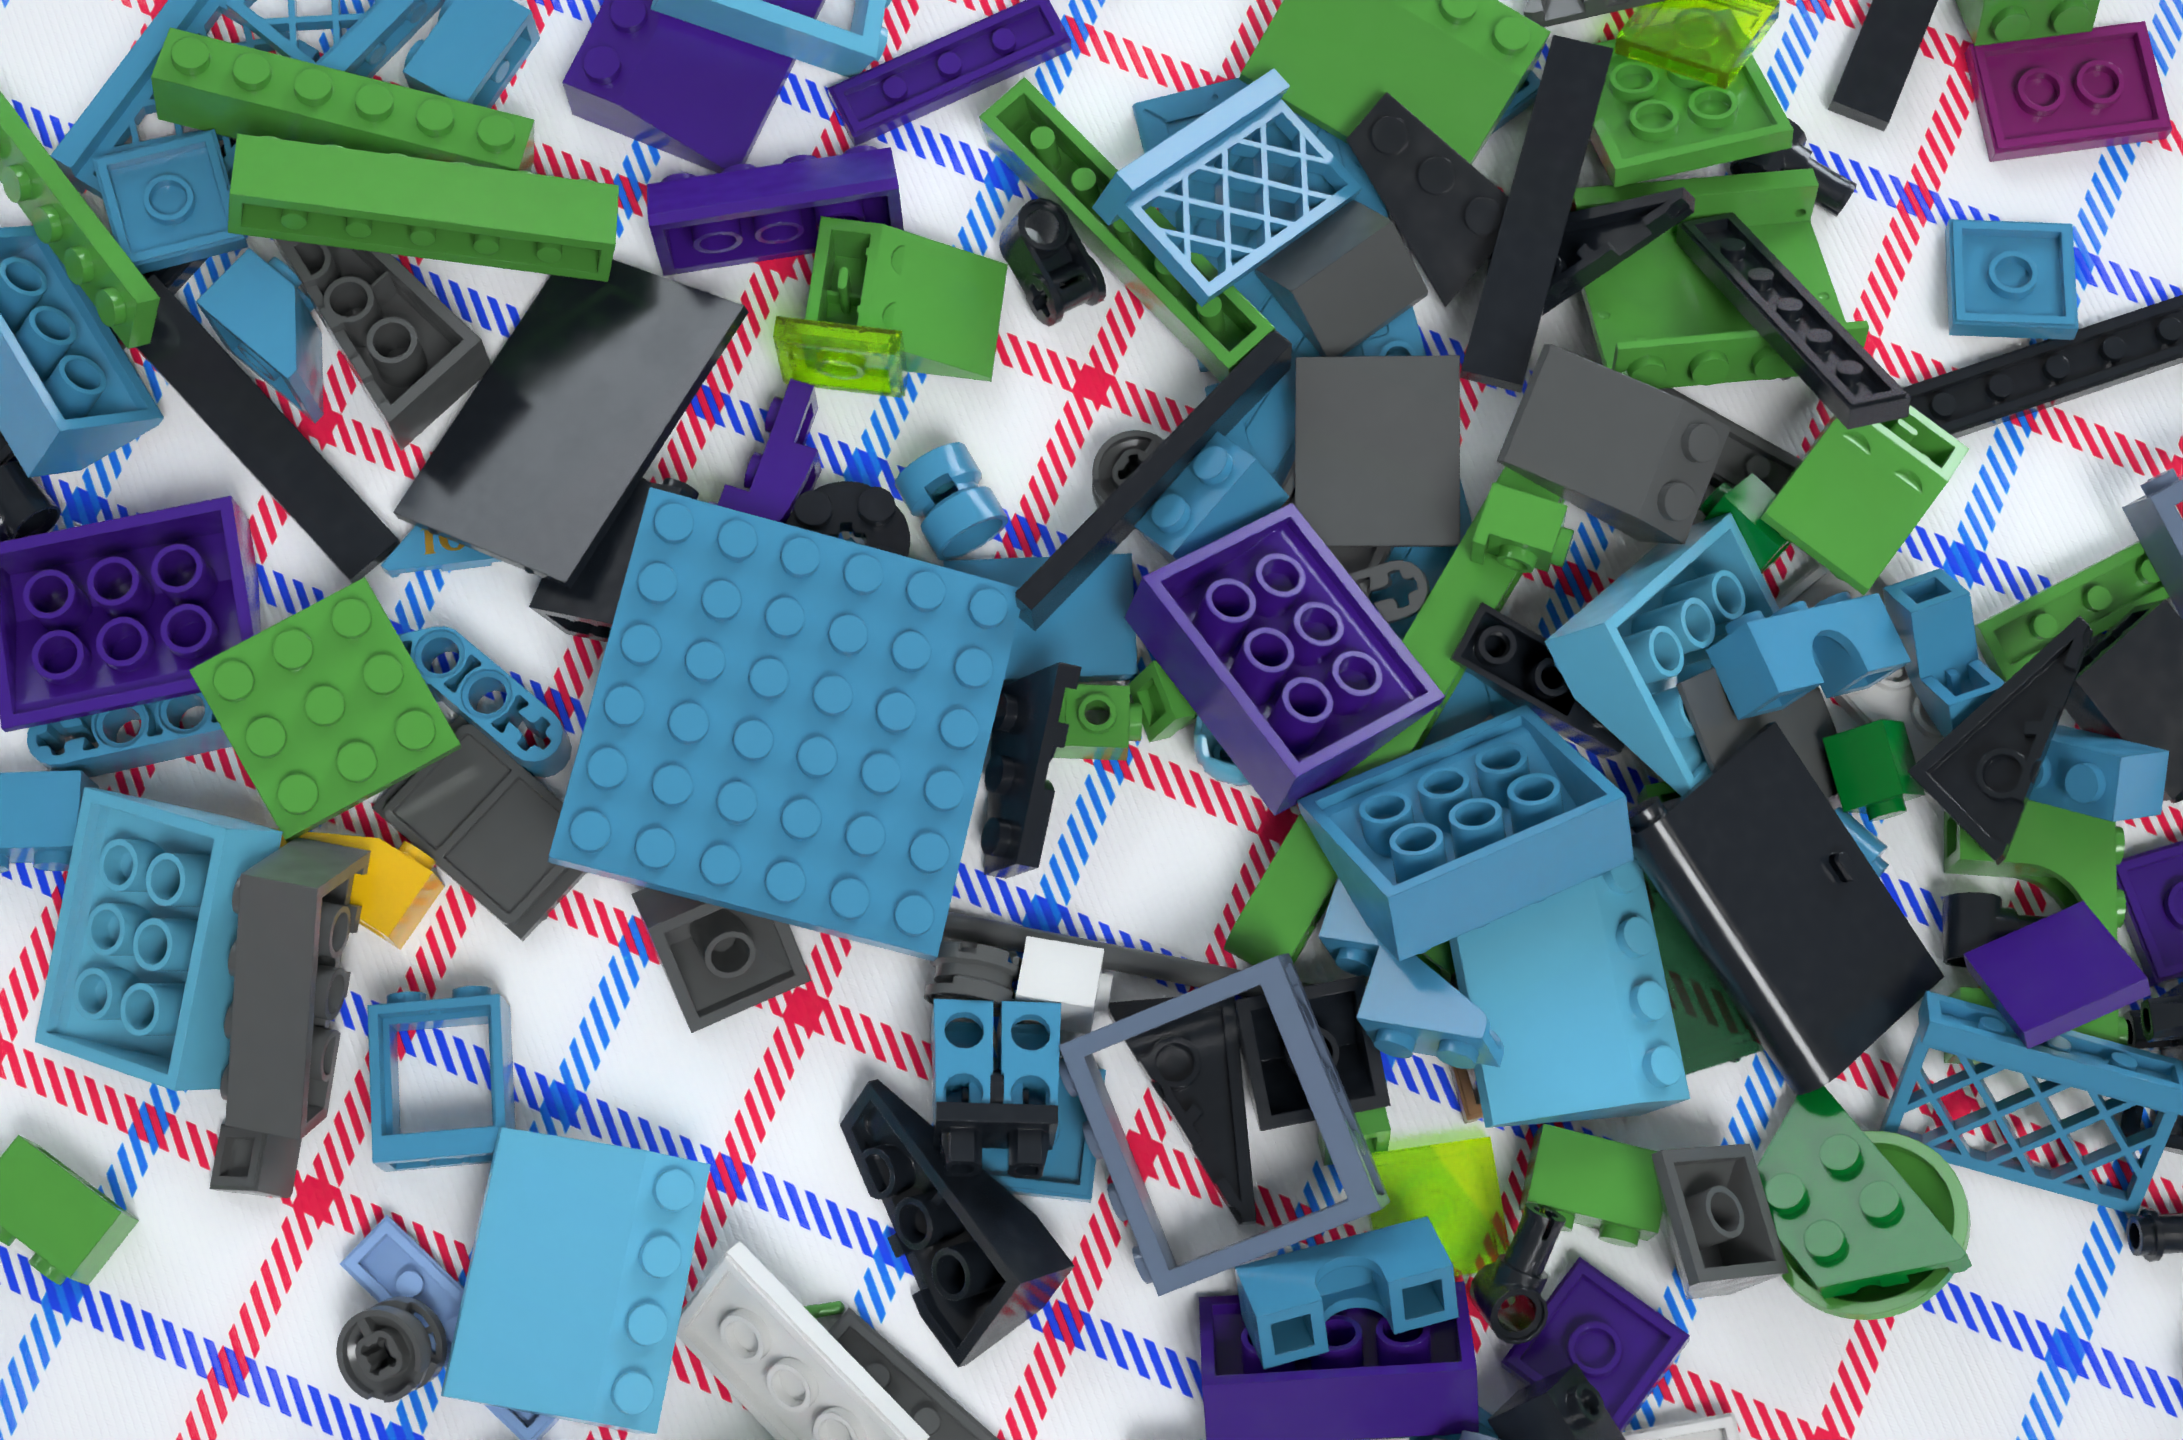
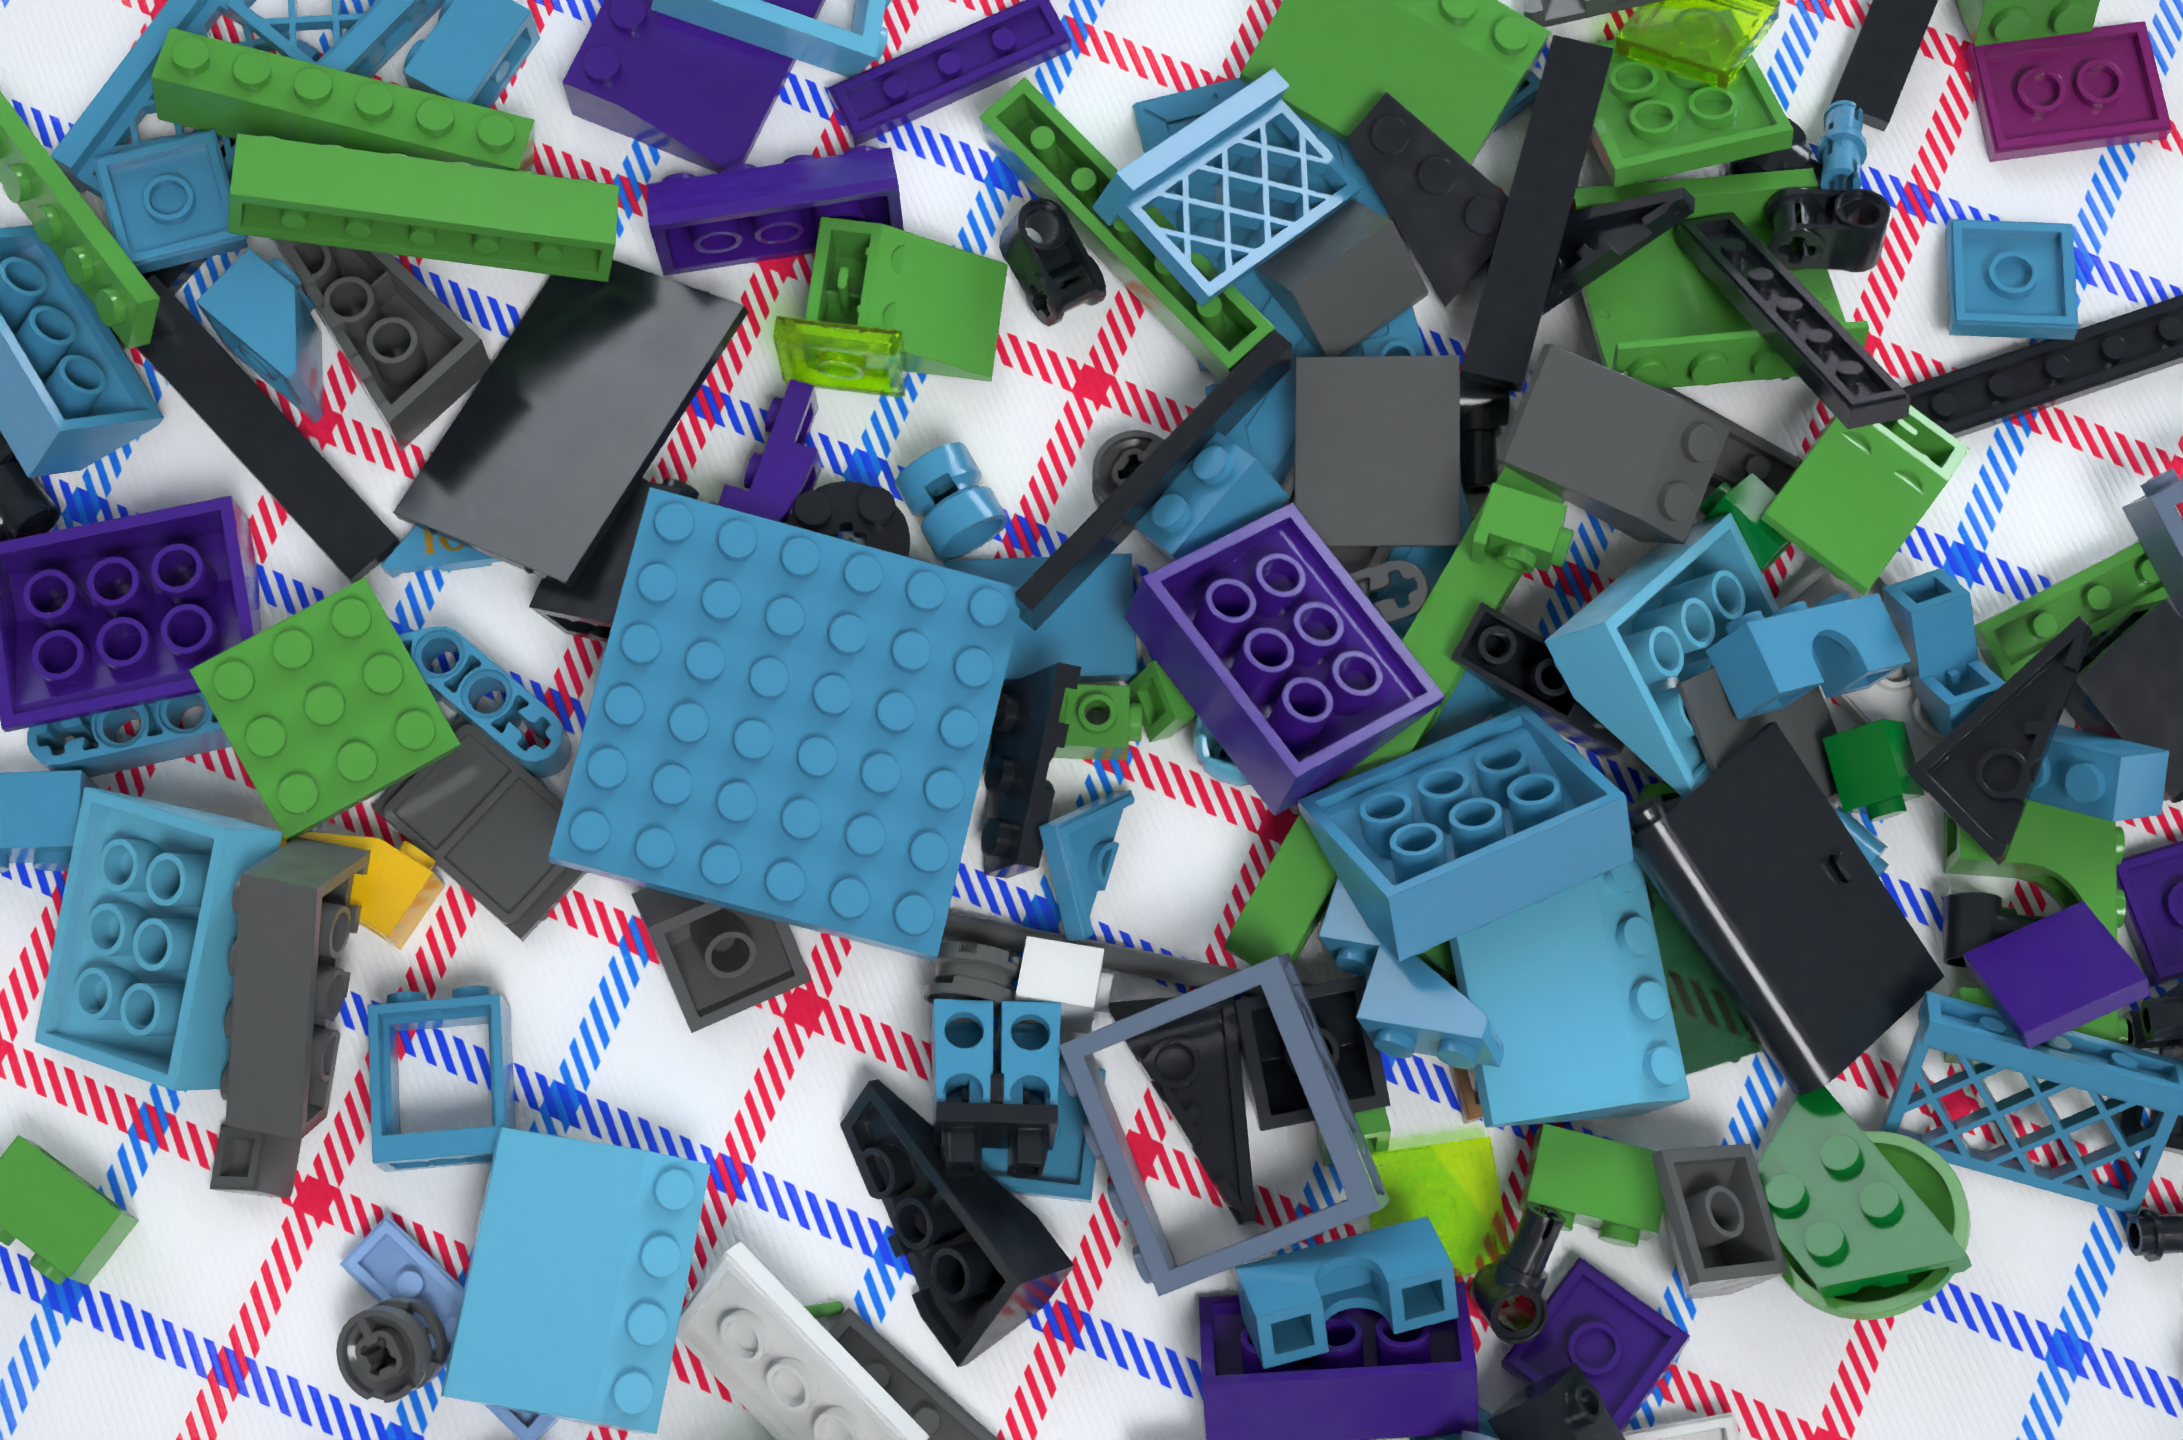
(1082, 857): none -> dark azure tile
(1481, 417): none -> black pin
(1832, 230): none -> black piece
(1842, 147): none -> dark azure pin

